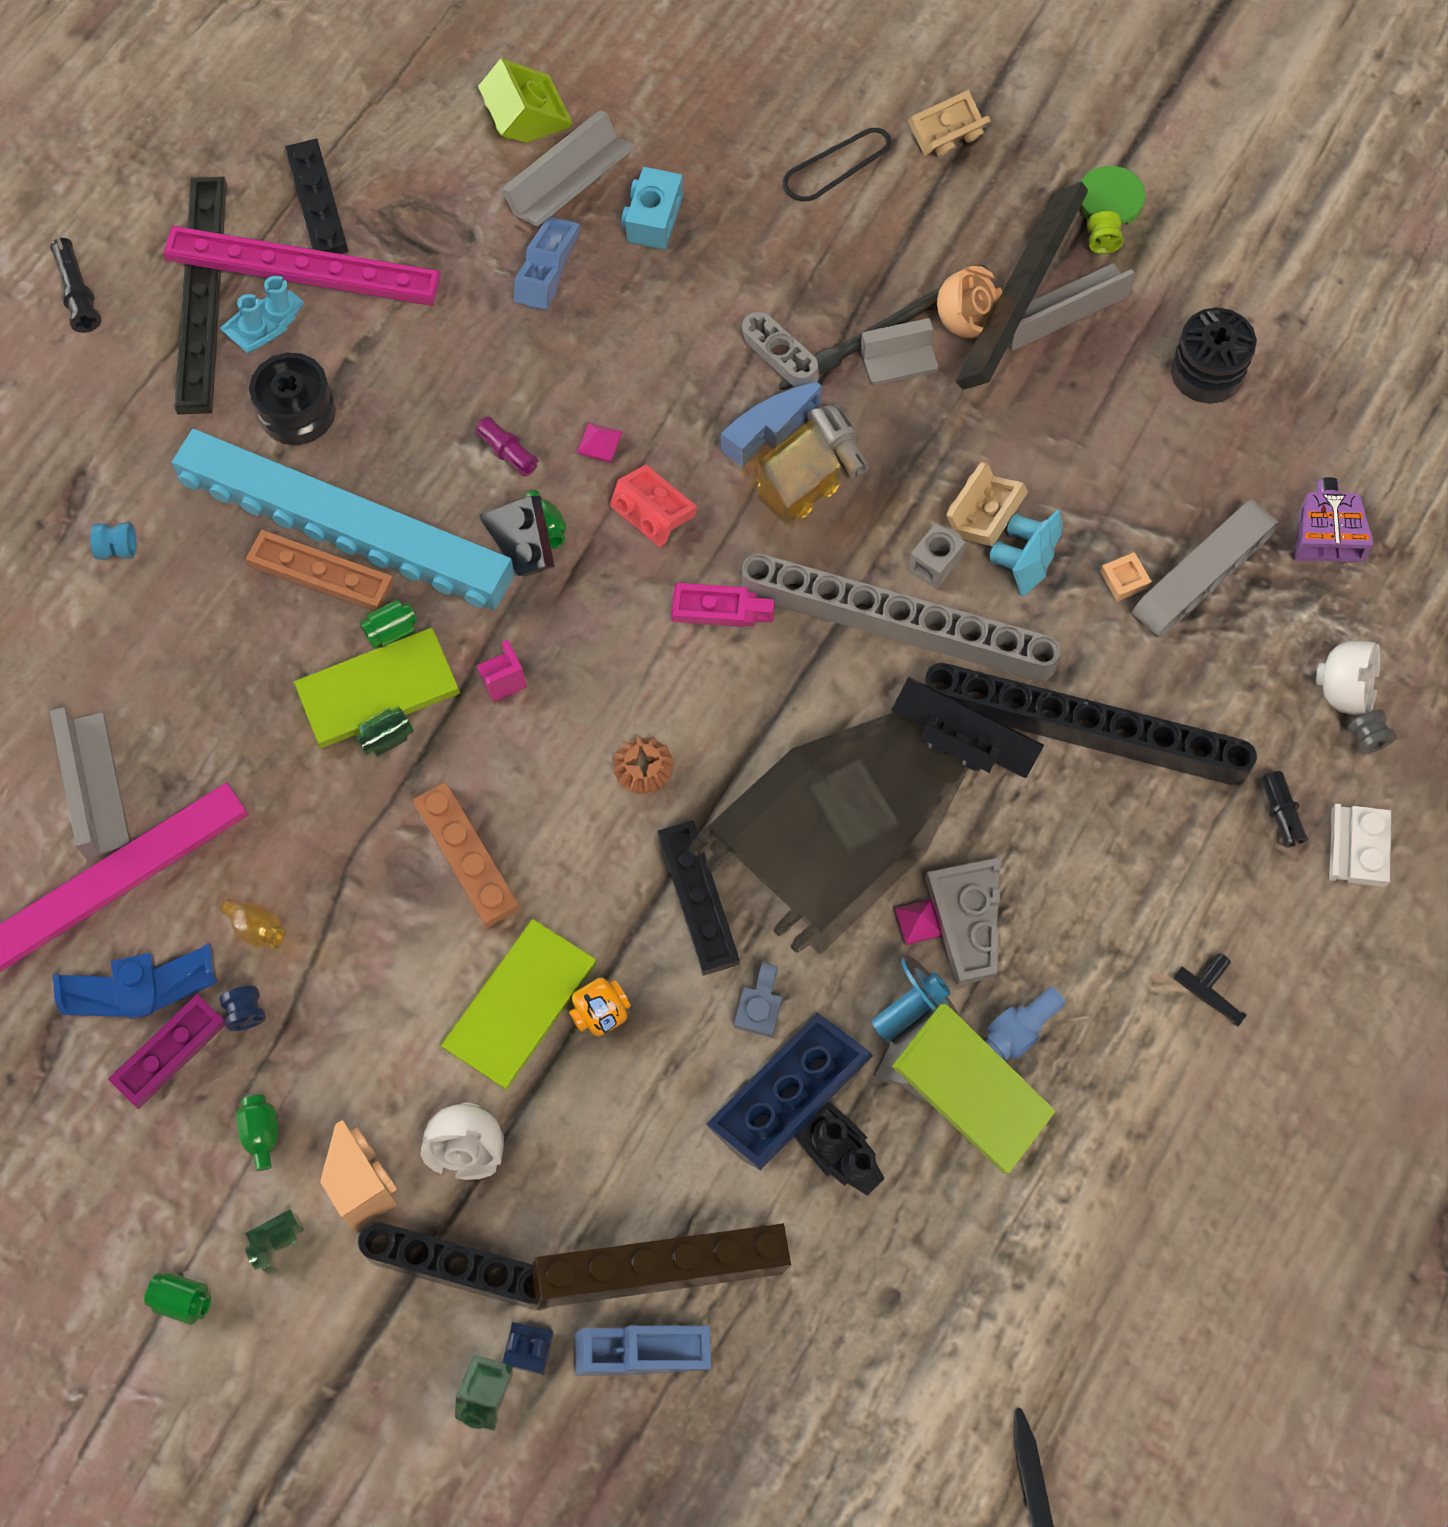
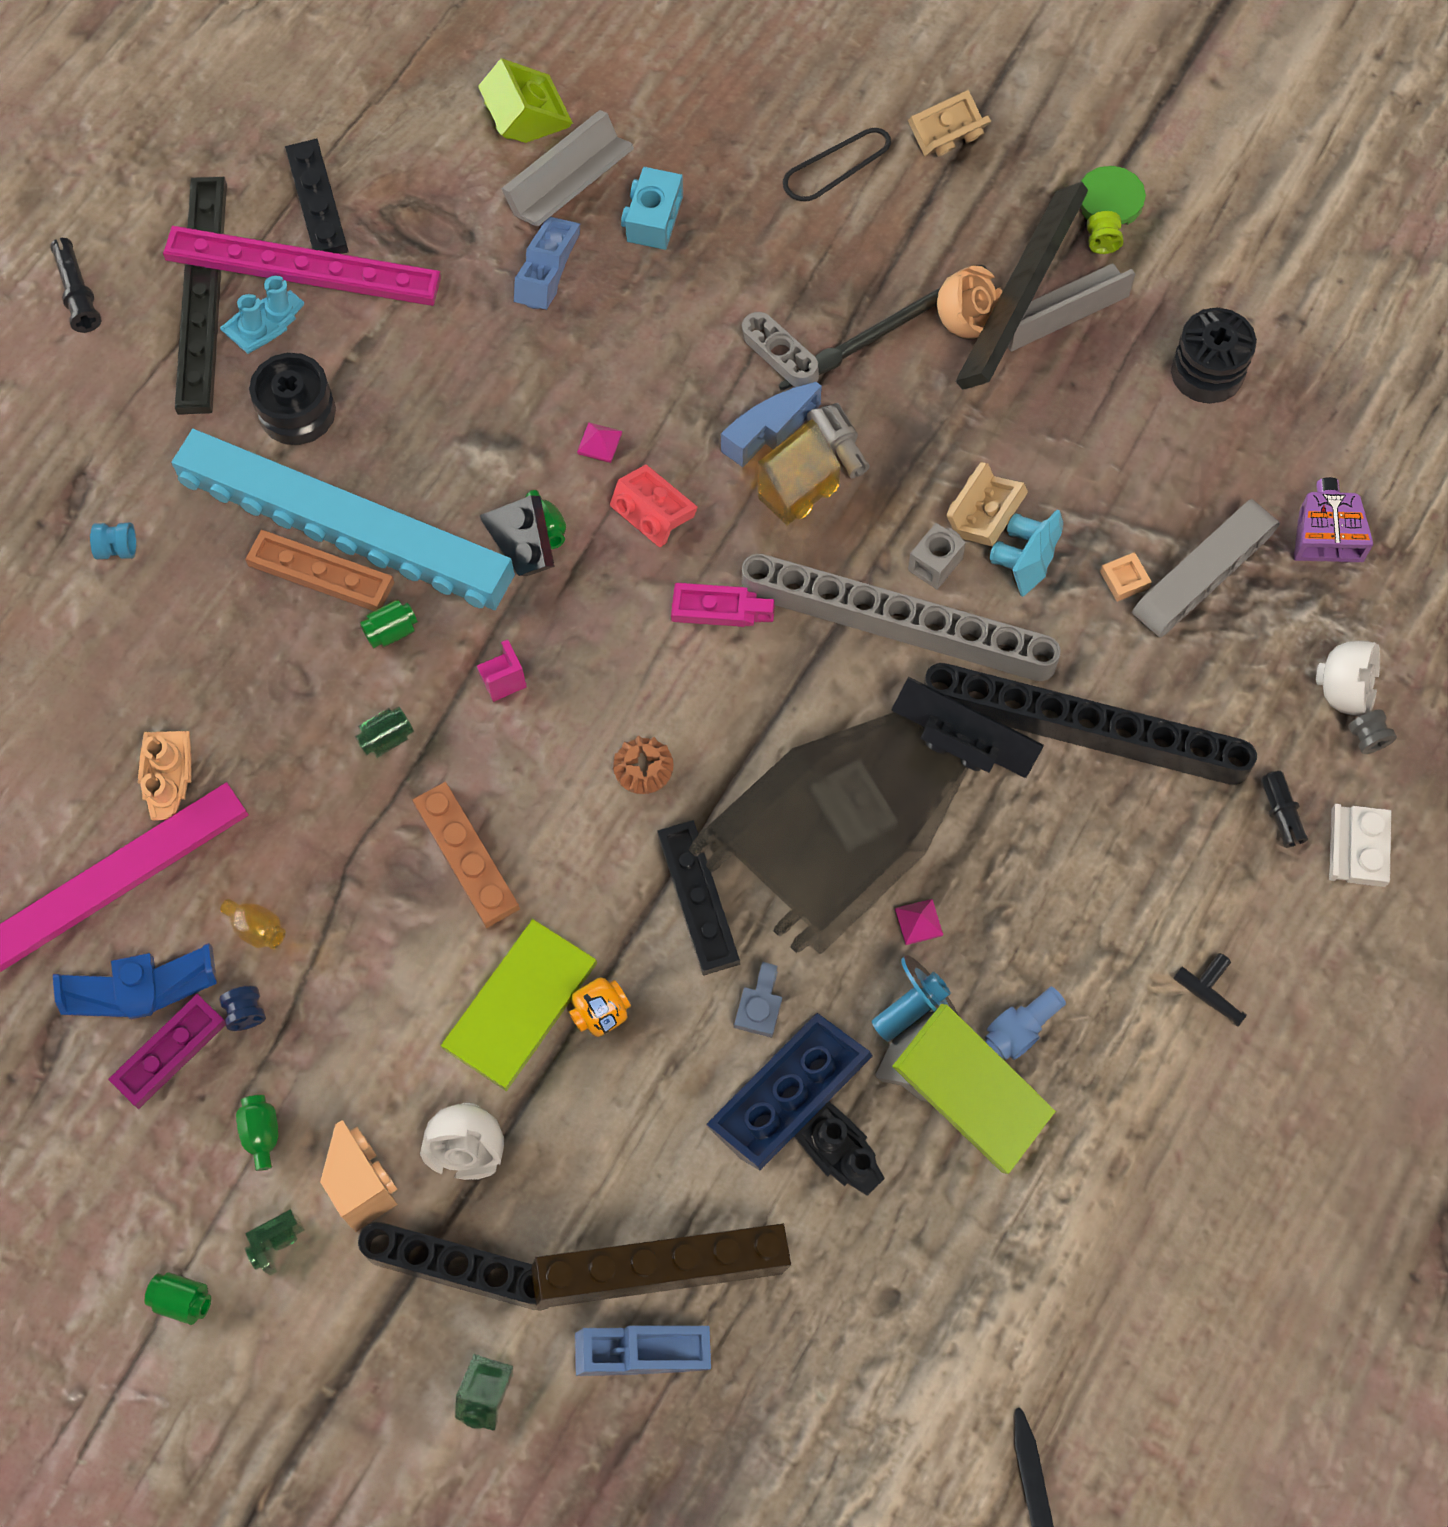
(90, 783): light grey panel -> none
(164, 771): none -> light nougat connector
(402, 674): lime tile -> none
(506, 446): magenta pin -> none
(528, 1348): dark blue tile -> none
(898, 352): light grey panel -> none
(967, 915): light grey wing -> none

